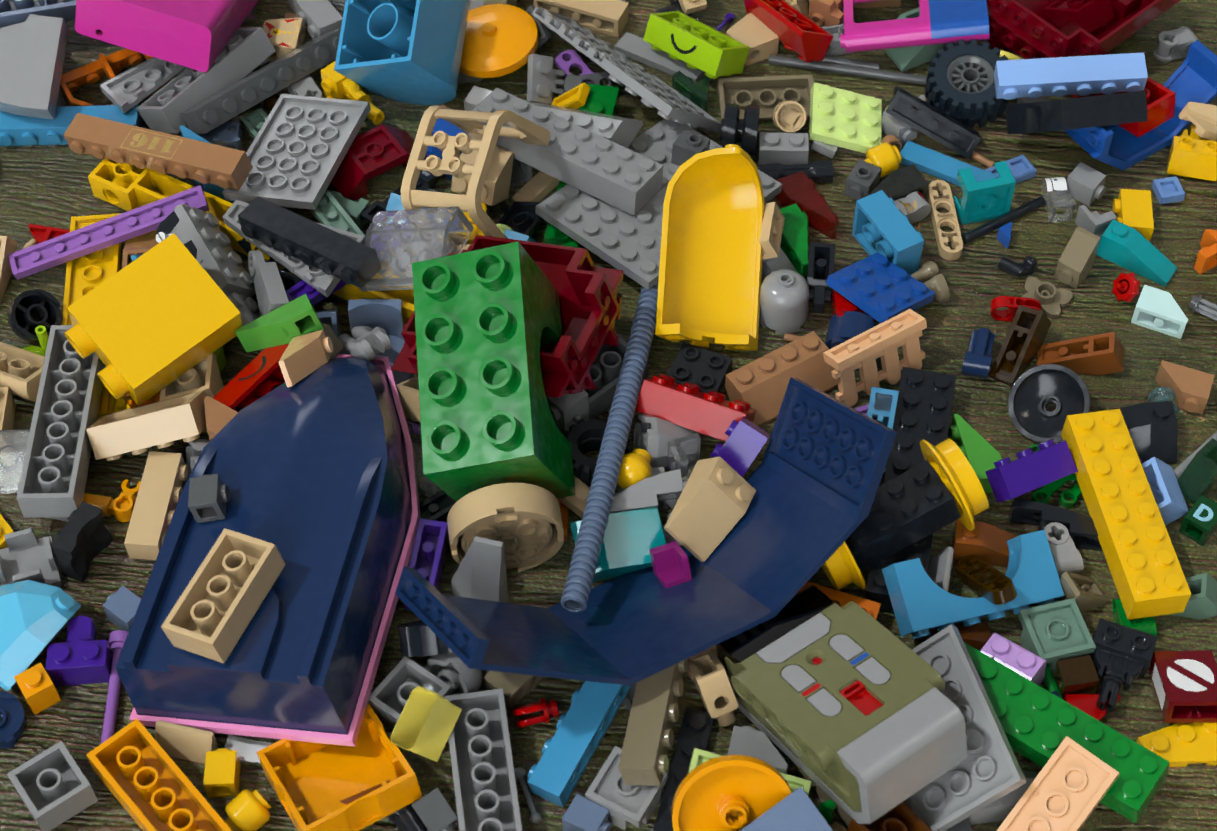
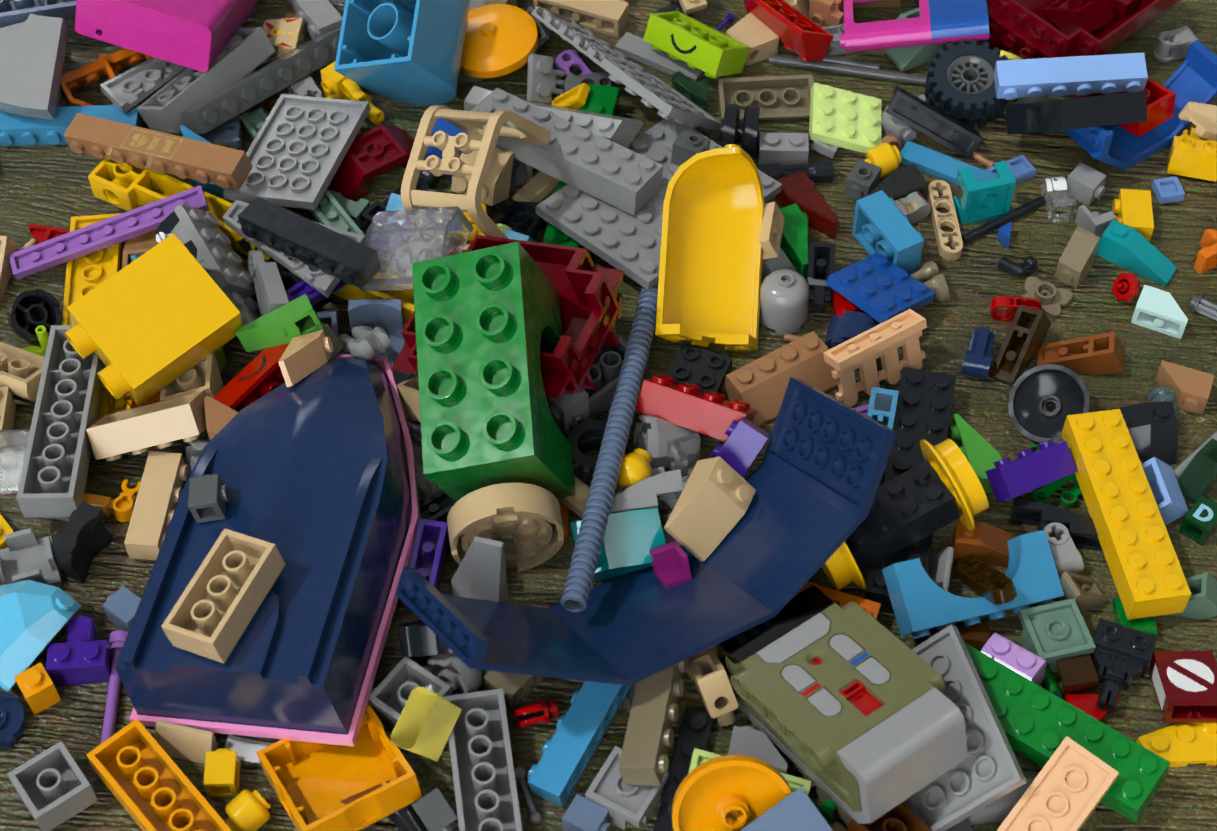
(789, 116): tan wheel -> none

